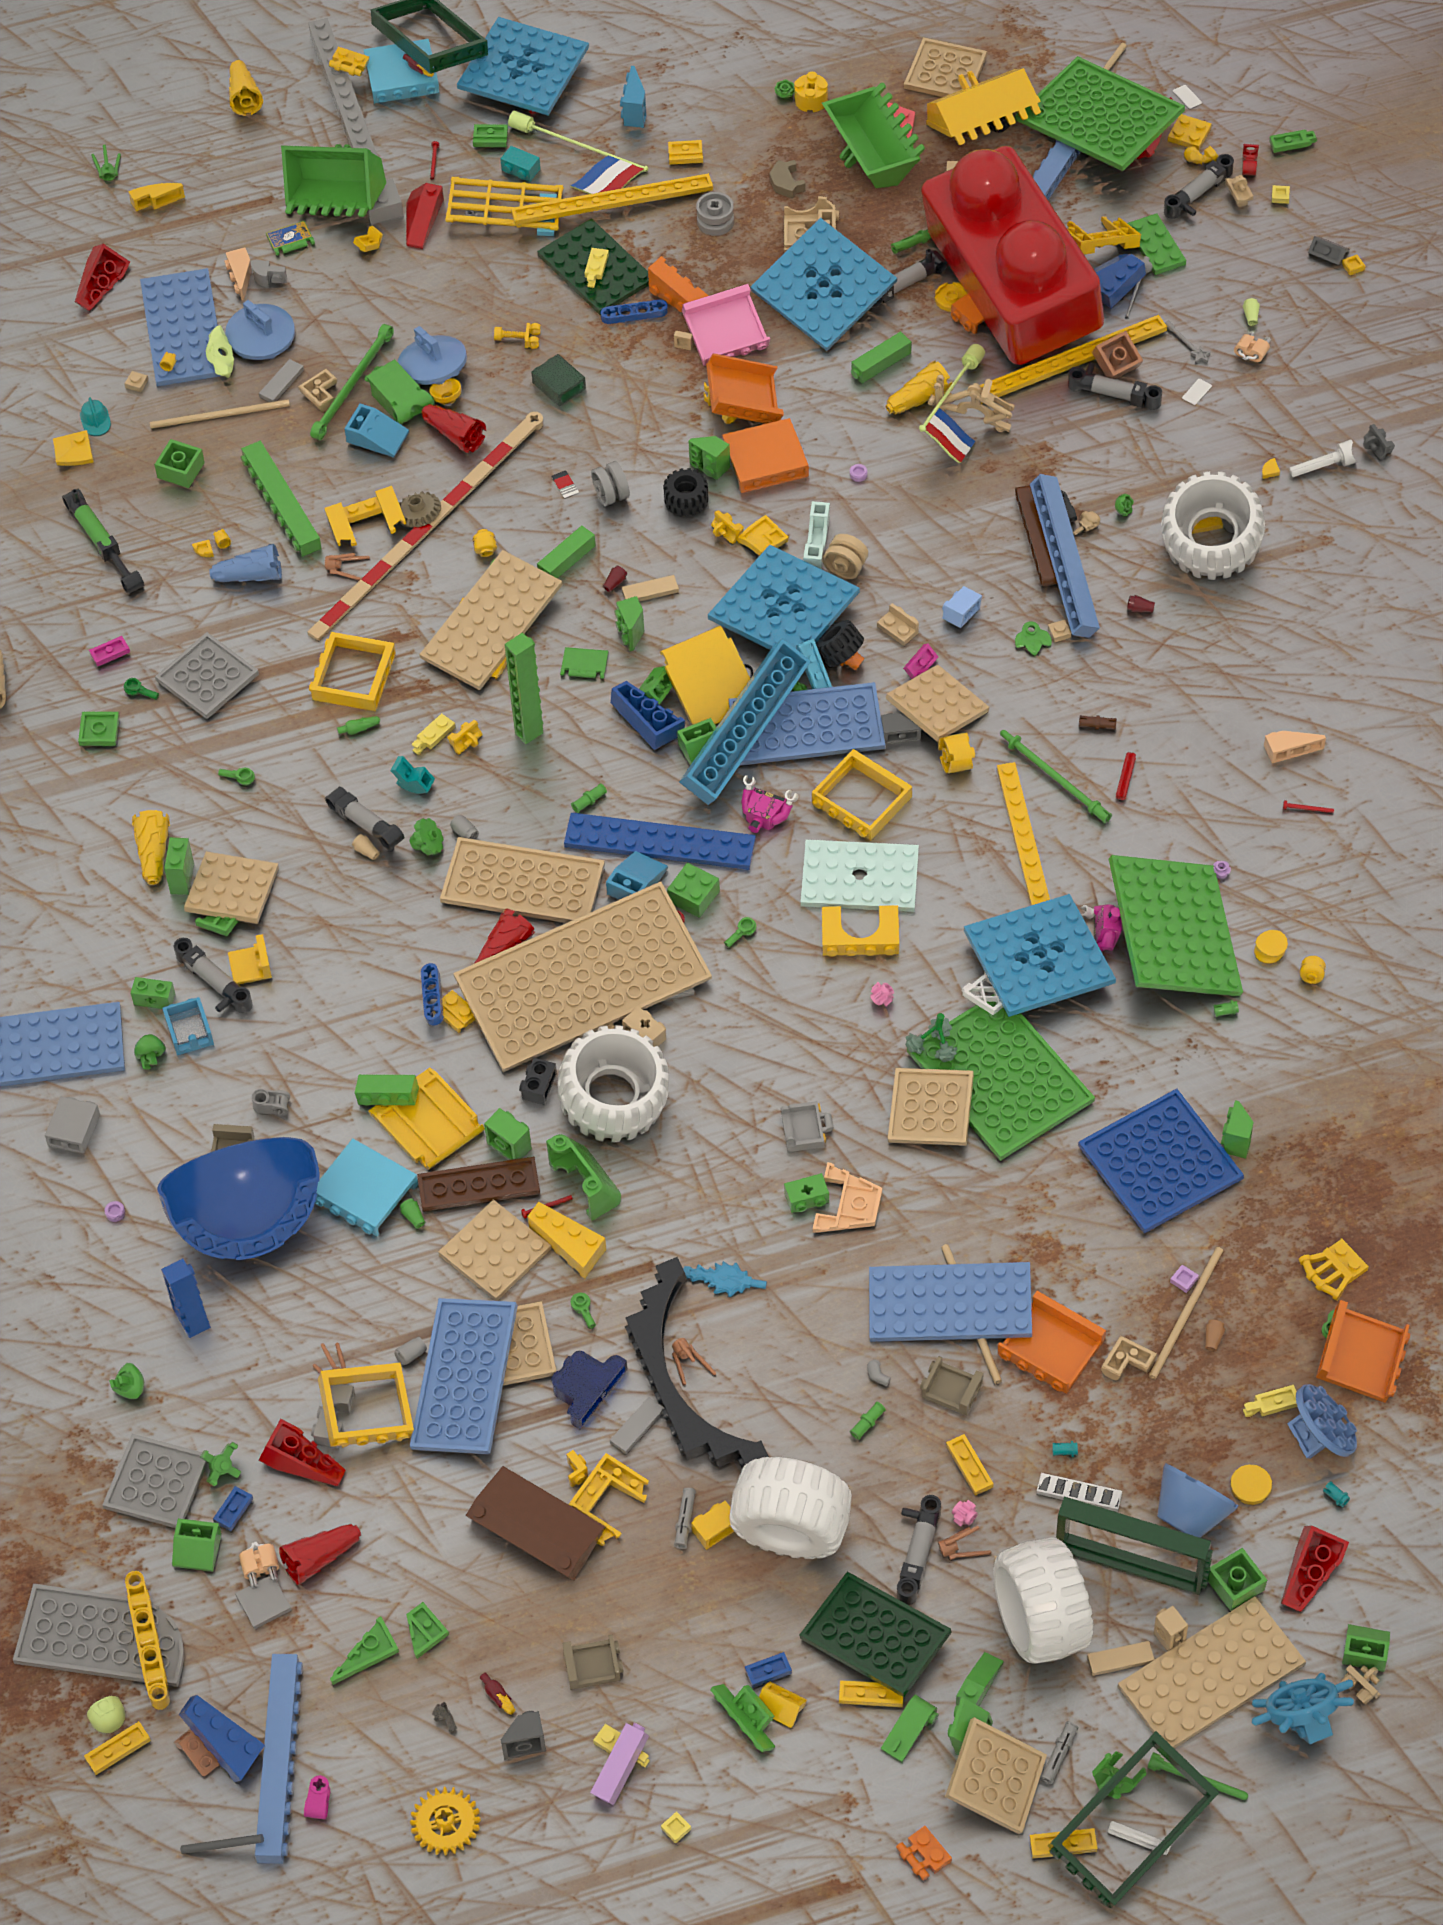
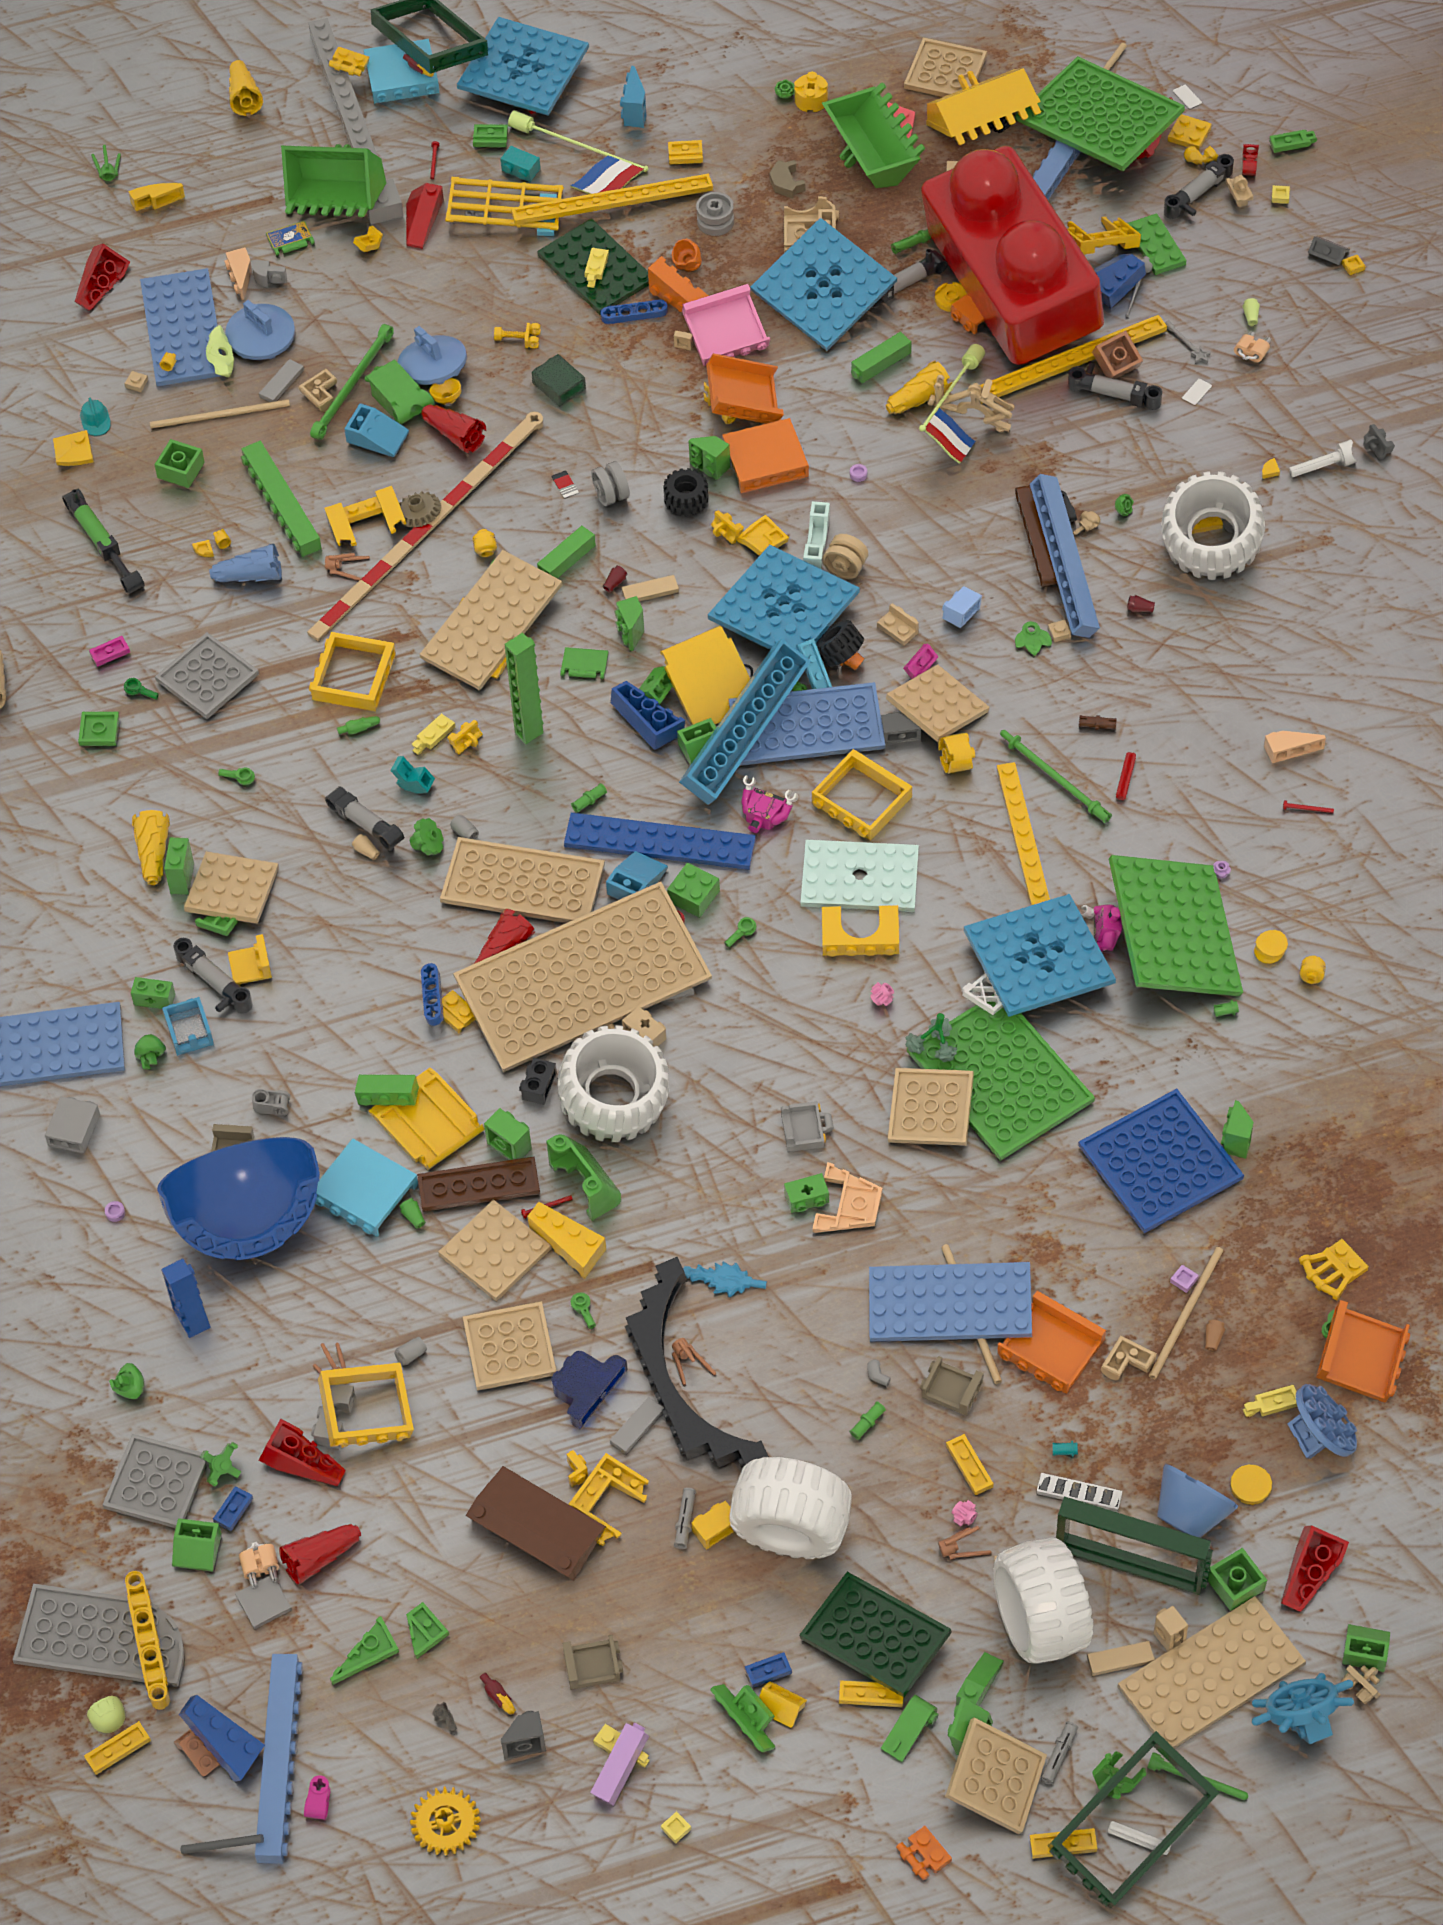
(464, 1376): medium blue plate -> none
(686, 255): none -> orange hair
(914, 1565): black piece -> none
(1340, 1497): teal pin -> none

